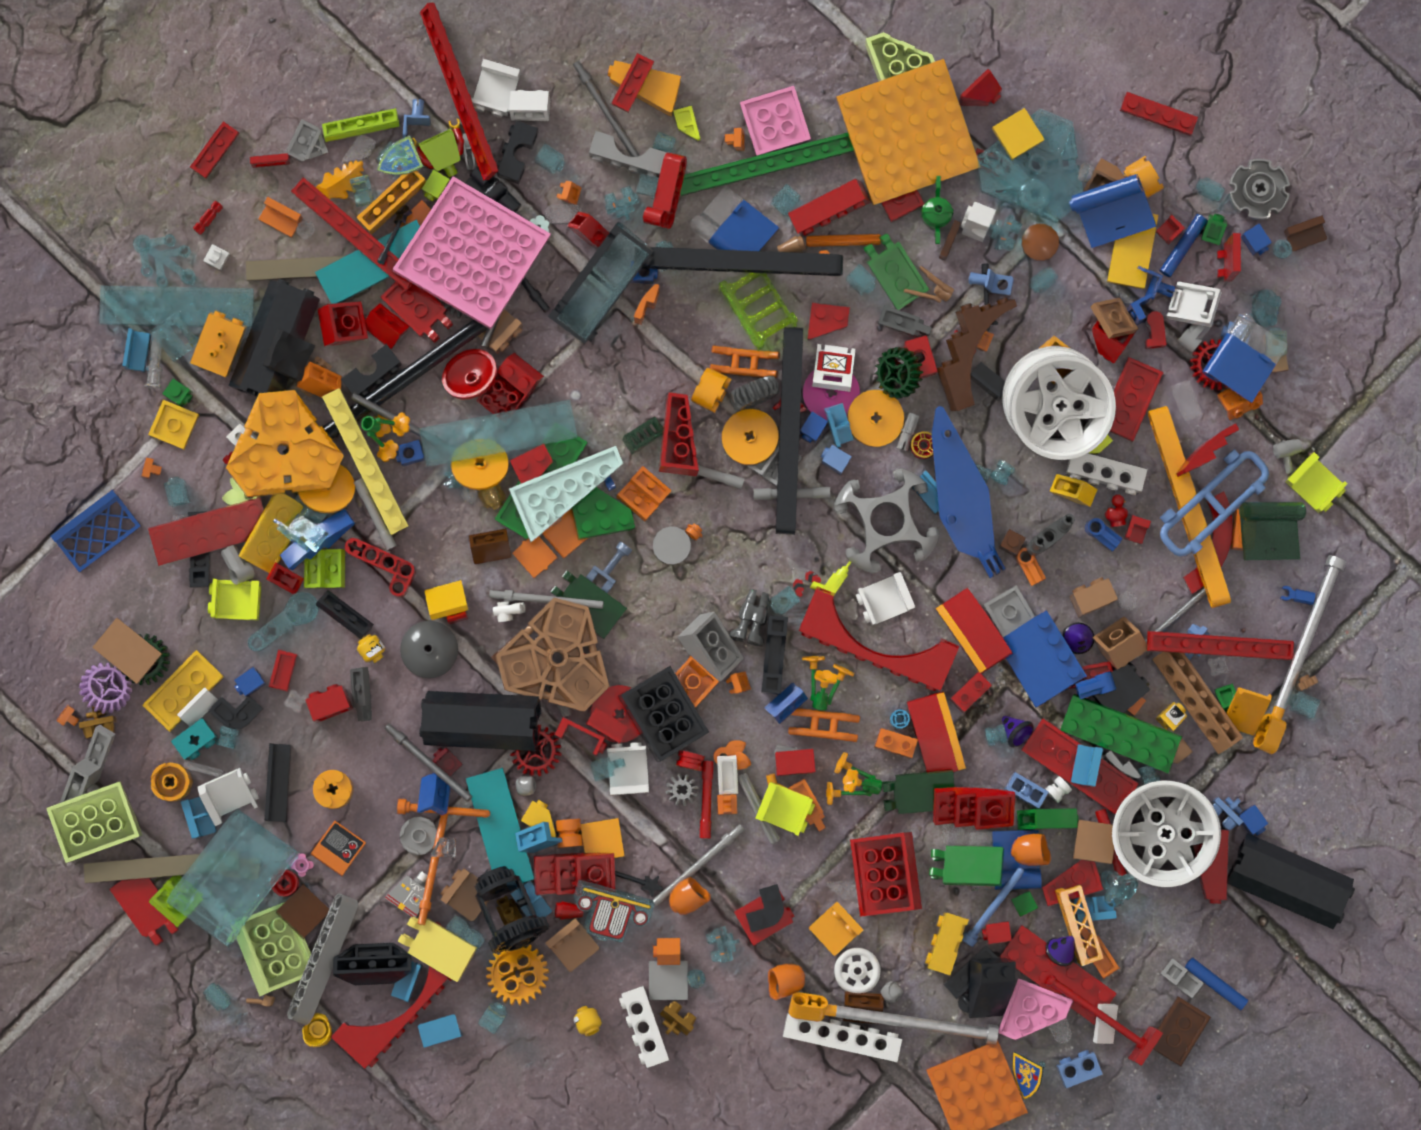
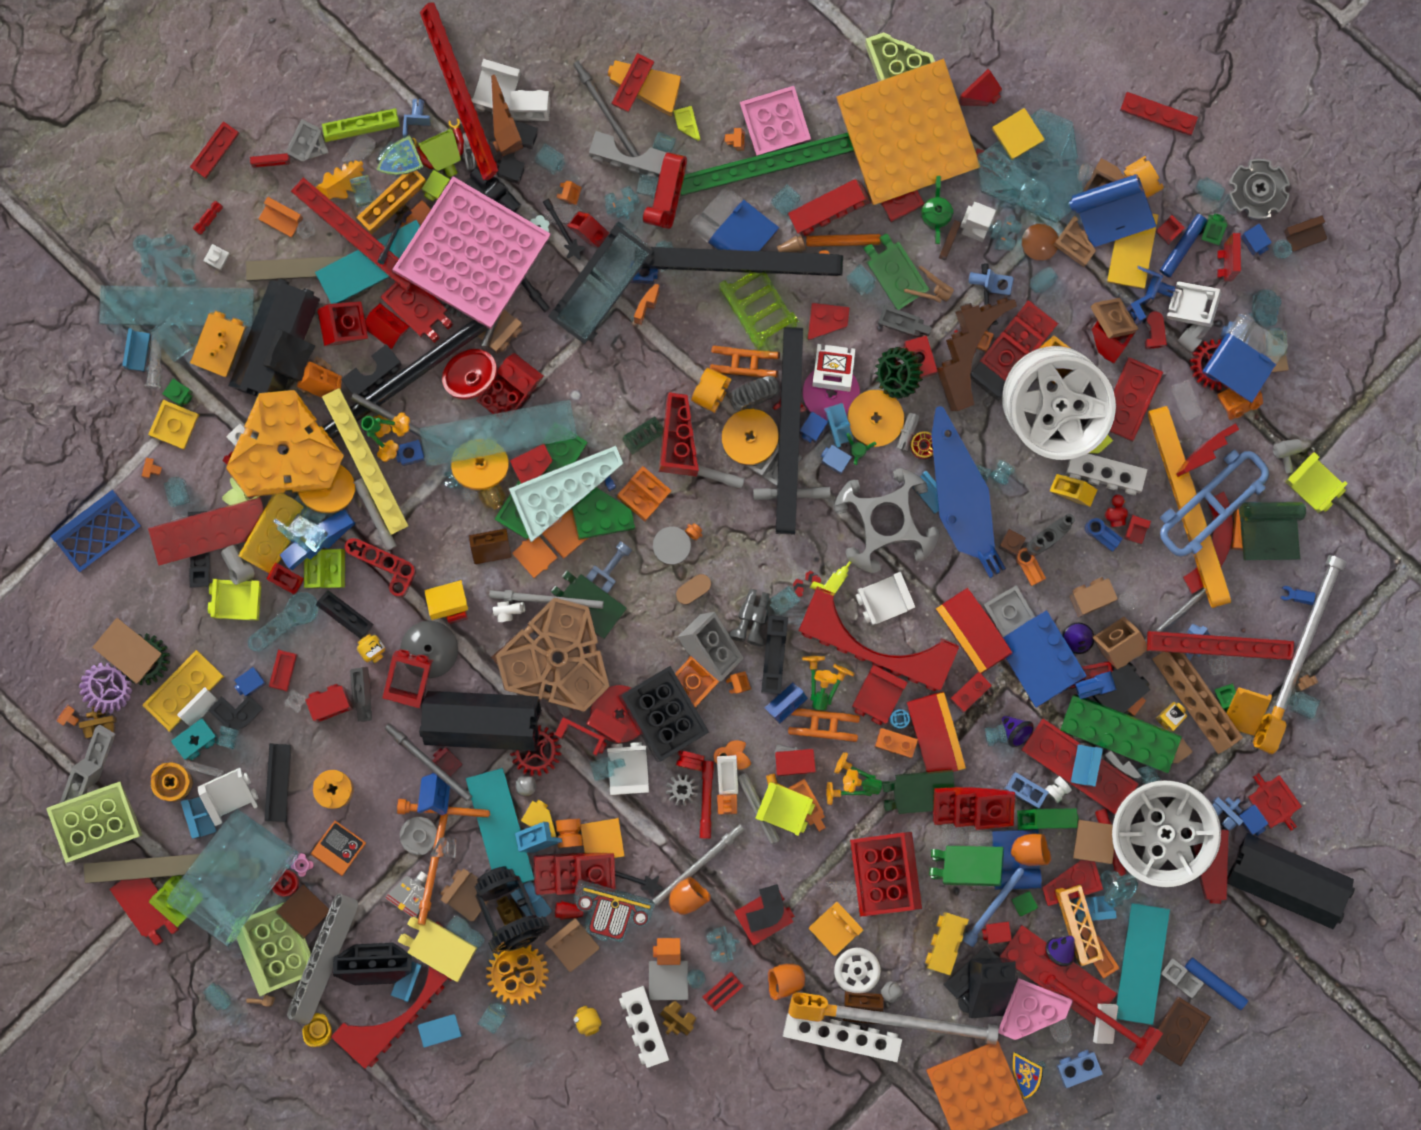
(402, 696): none -> red window
(505, 130): none -> dark orange wedge
(573, 246): none -> black piece
(693, 589): none -> medium nougat tile
(710, 1002): none -> red tile
(858, 449): none -> green plant
(879, 695): none -> red panel
(1019, 338): none -> red slope
(1075, 243): none -> medium nougat wing
(1142, 963): none -> teal tile
(1275, 801): none -> red plate

